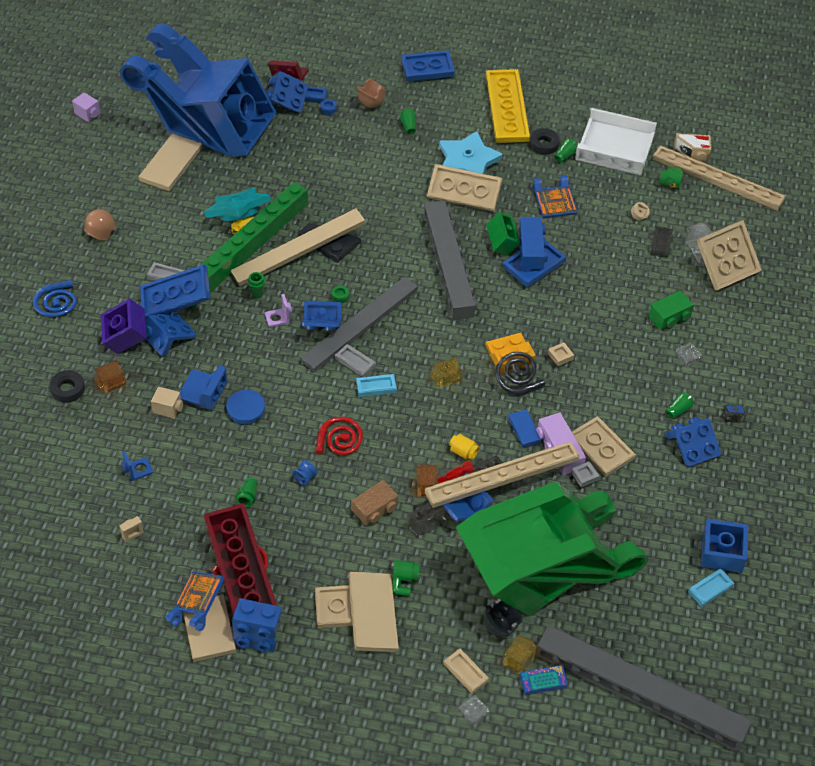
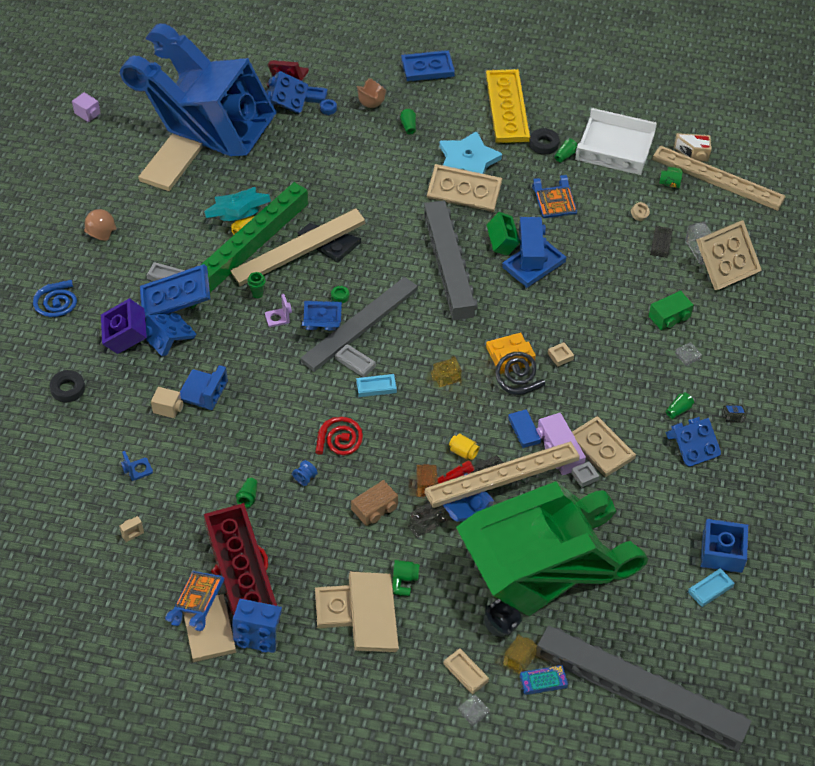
(110, 376): clear orange brick -> none
(245, 406): blue tile -> none

